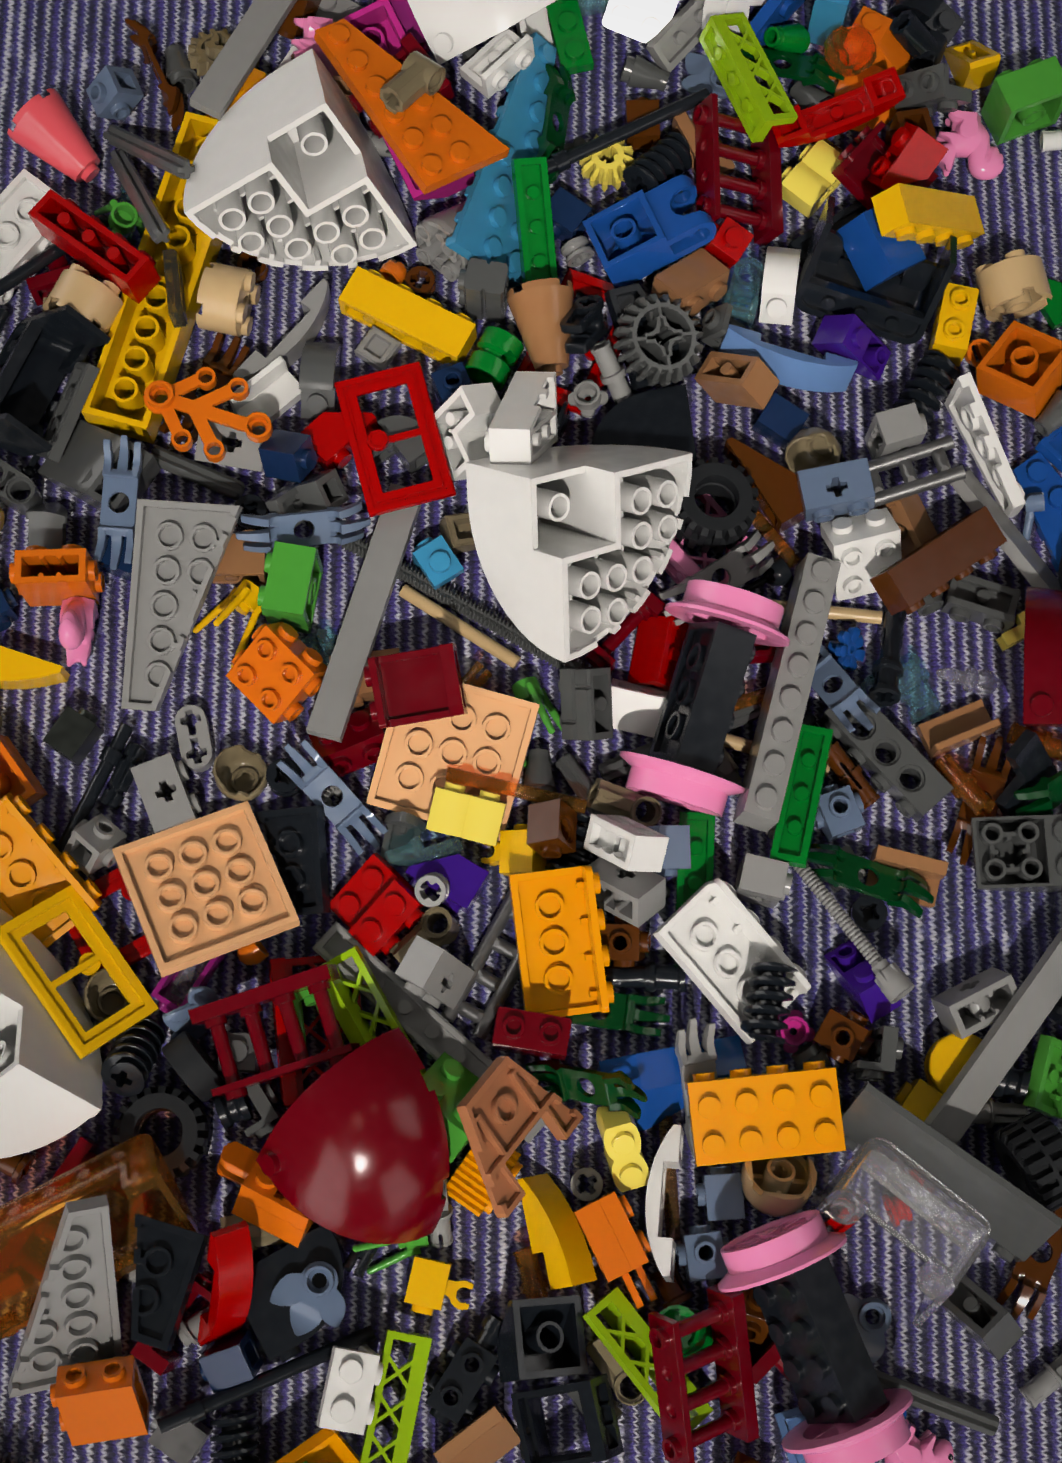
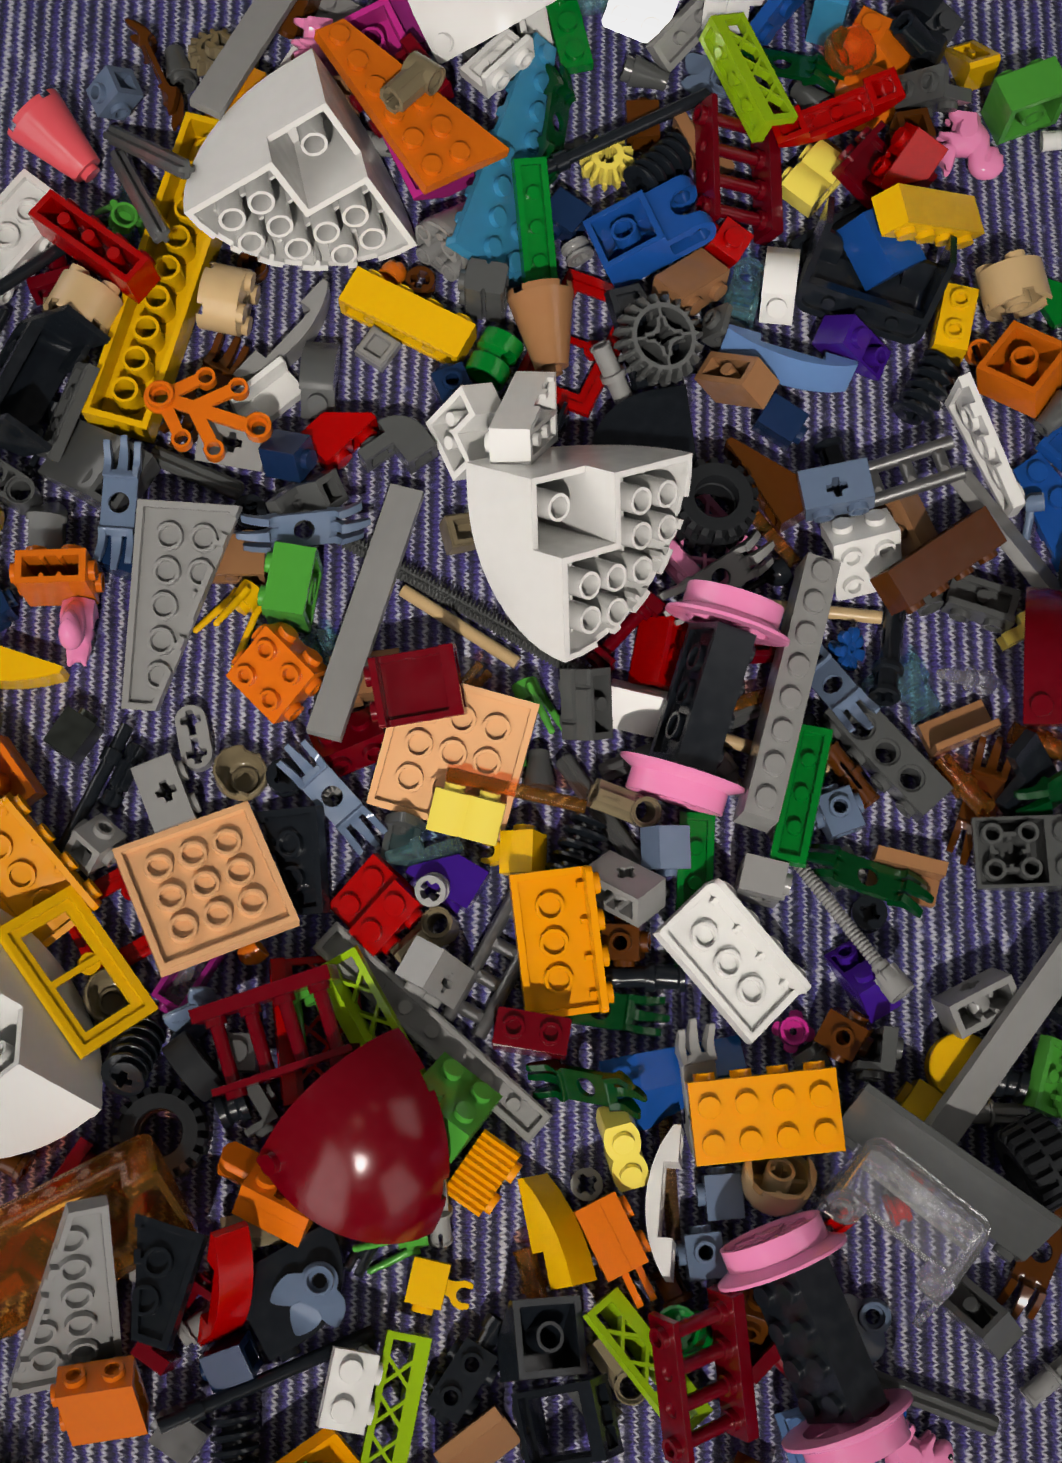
(174, 288): clear smoke tile -> none
(377, 440): red door -> none
(437, 561): dark azure bracket -> none
(498, 1118): nougat wing -> none
(552, 828): reddish brown brick -> none
(581, 391): light grey plate -> none
(584, 324): black piece -> none
(626, 843): white brick -> none
(767, 1000): black piece -> none
(788, 38): green cone -> none
(812, 449): dark tan hair -> none
(895, 430): light grey brick -> none

